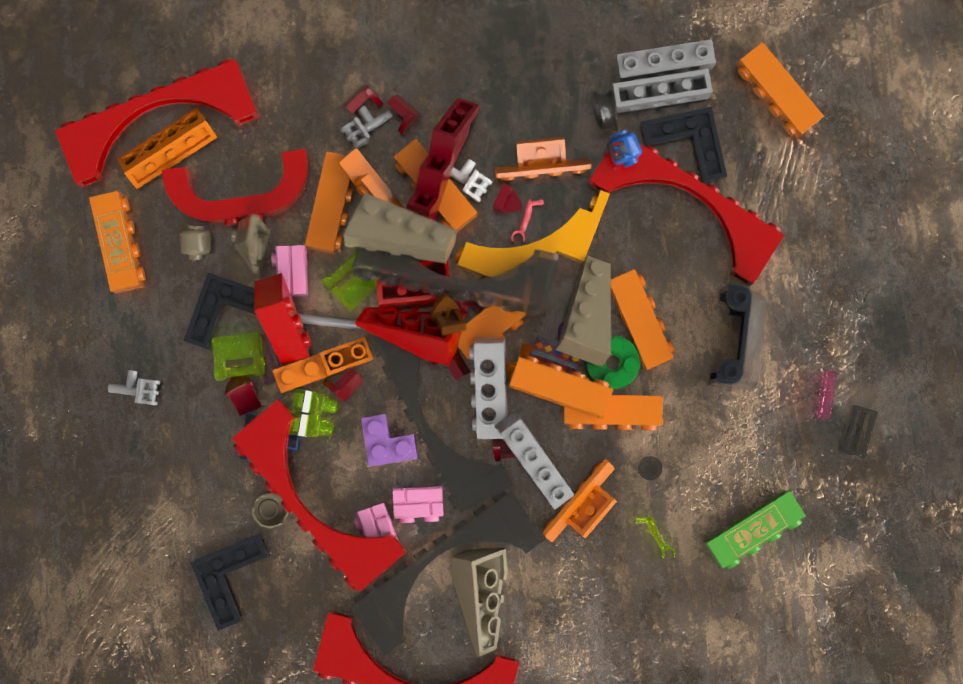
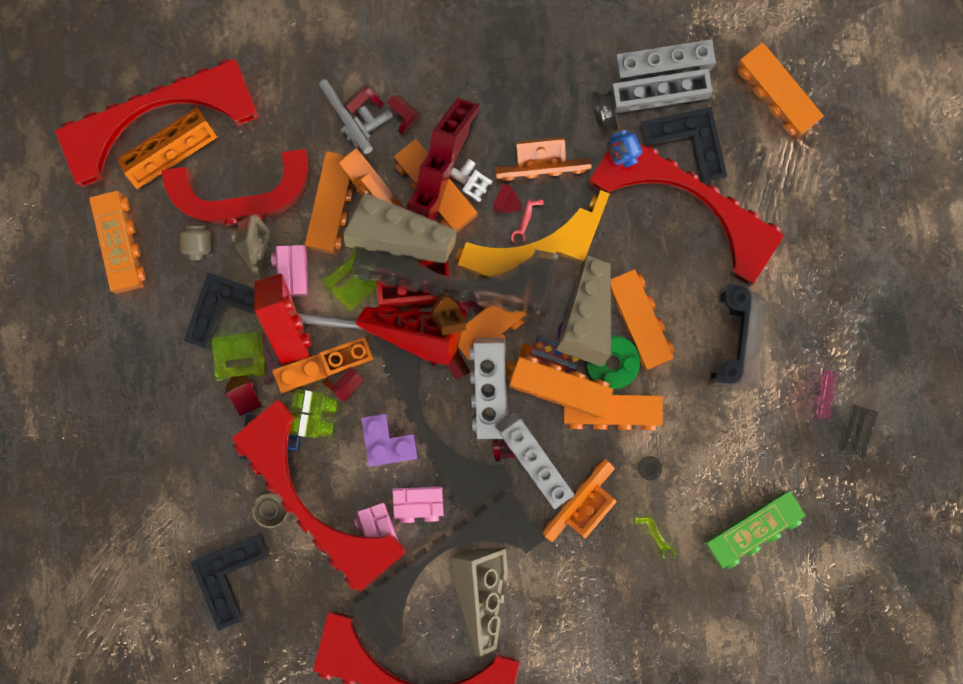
(144, 392): light grey arm -> none
(345, 116): none -> light grey bar

